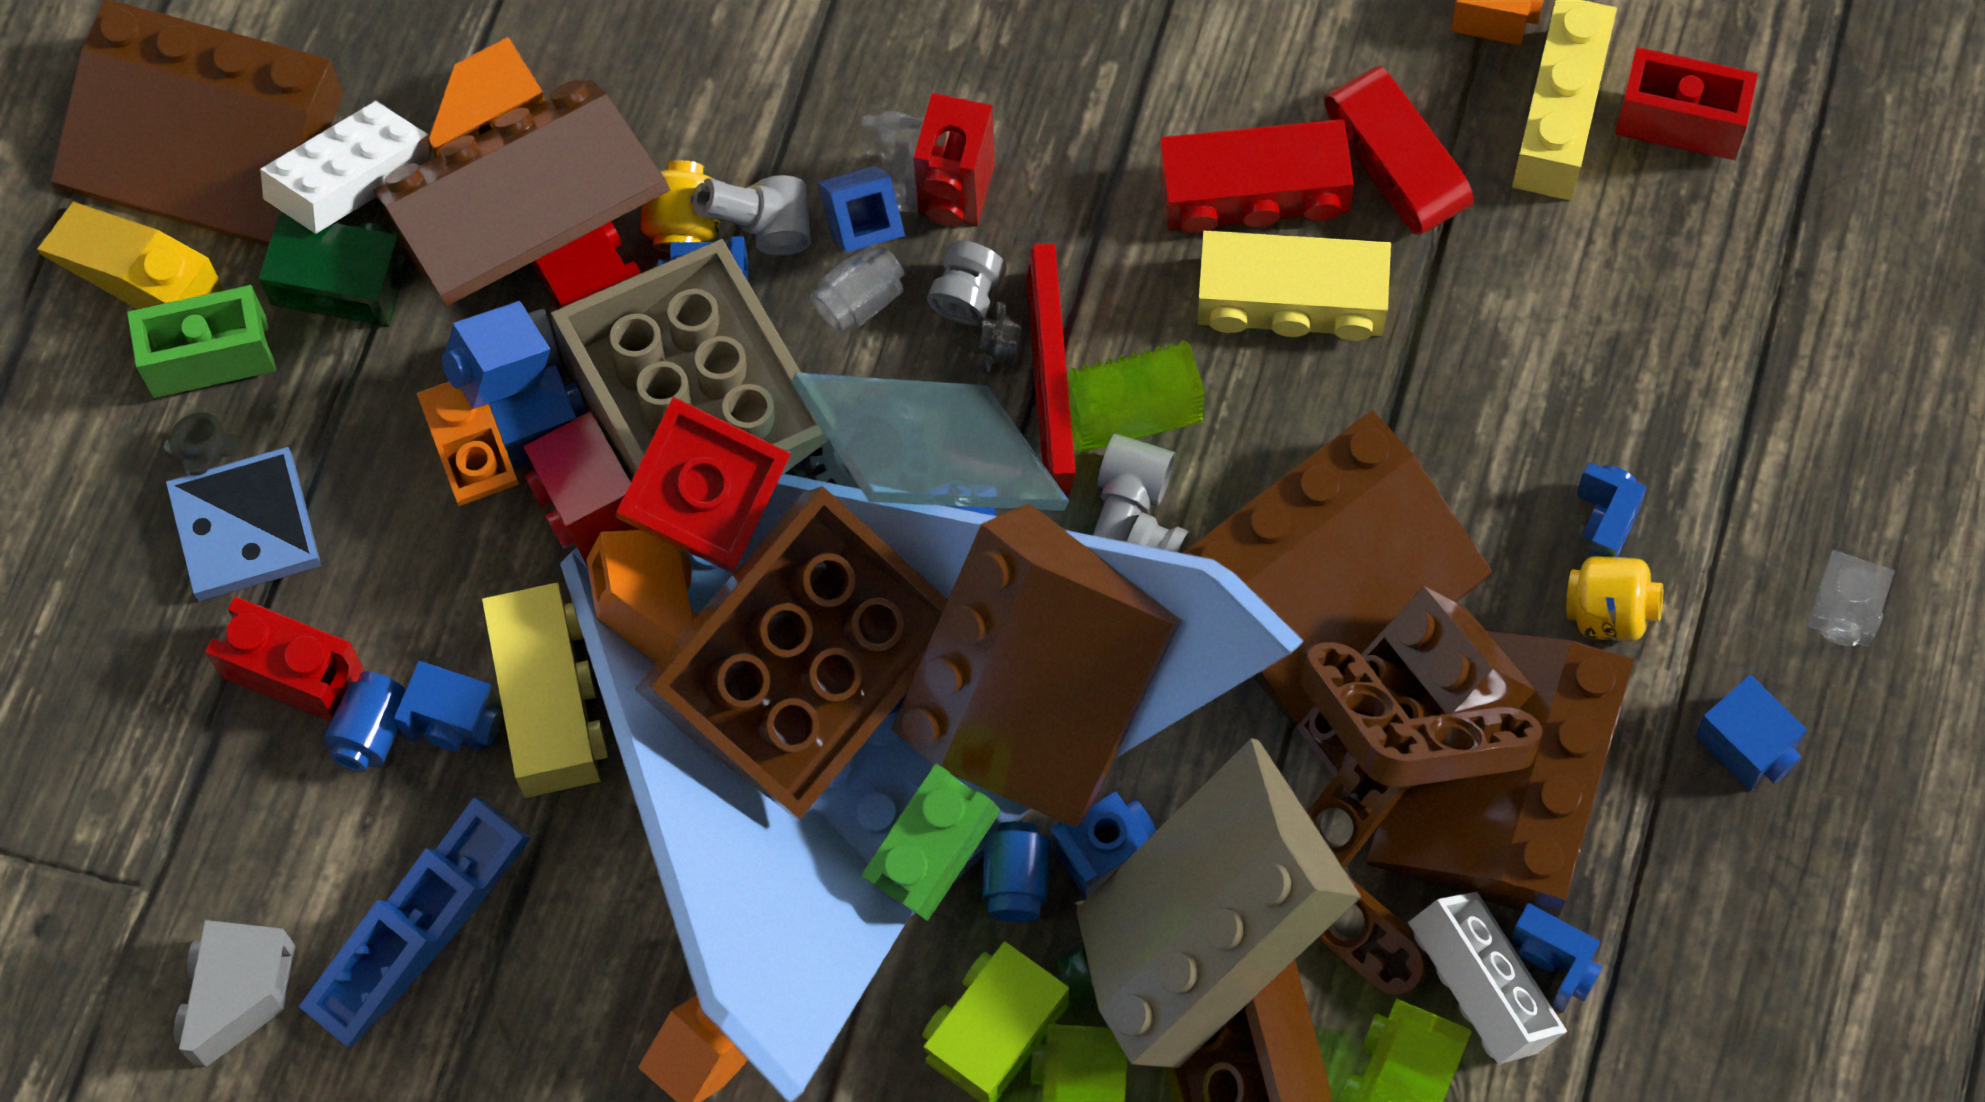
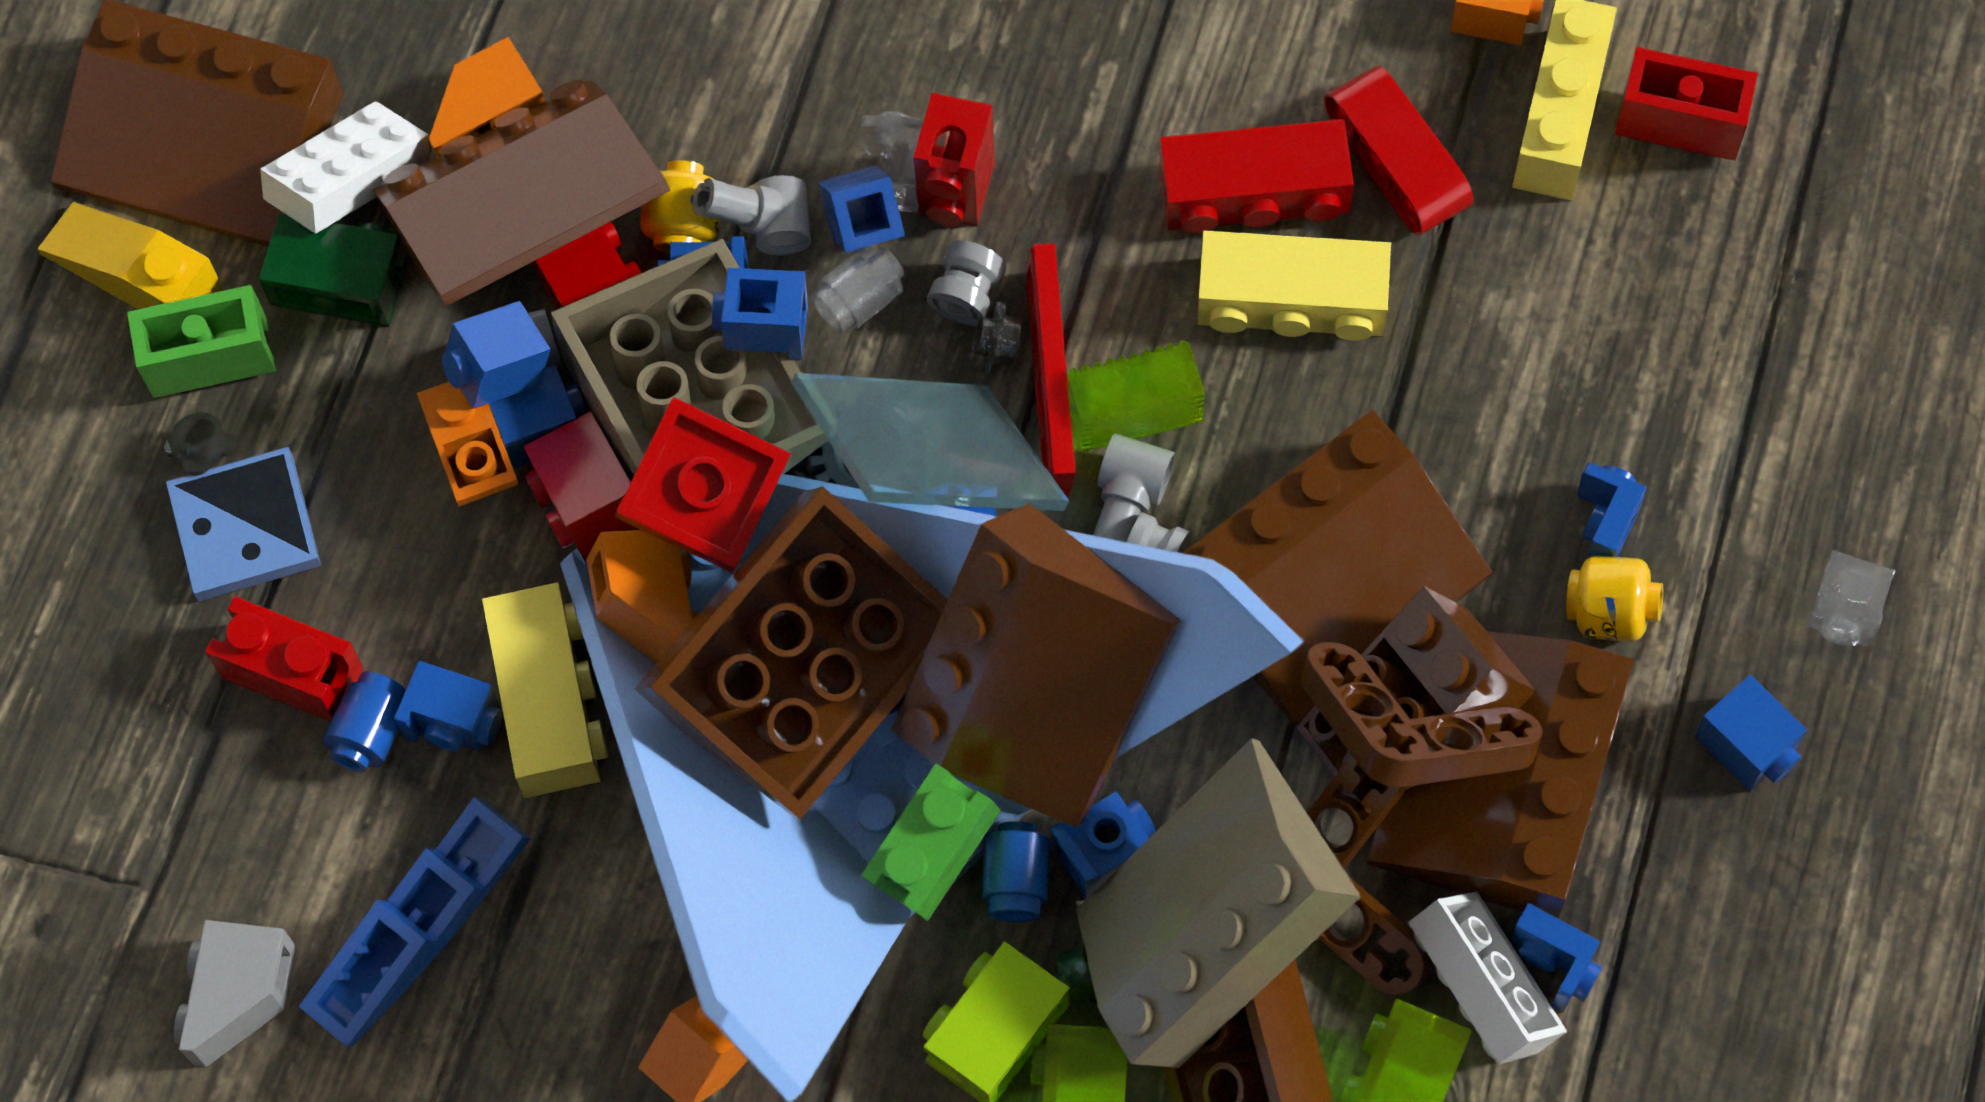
(762, 311): none -> blue brick

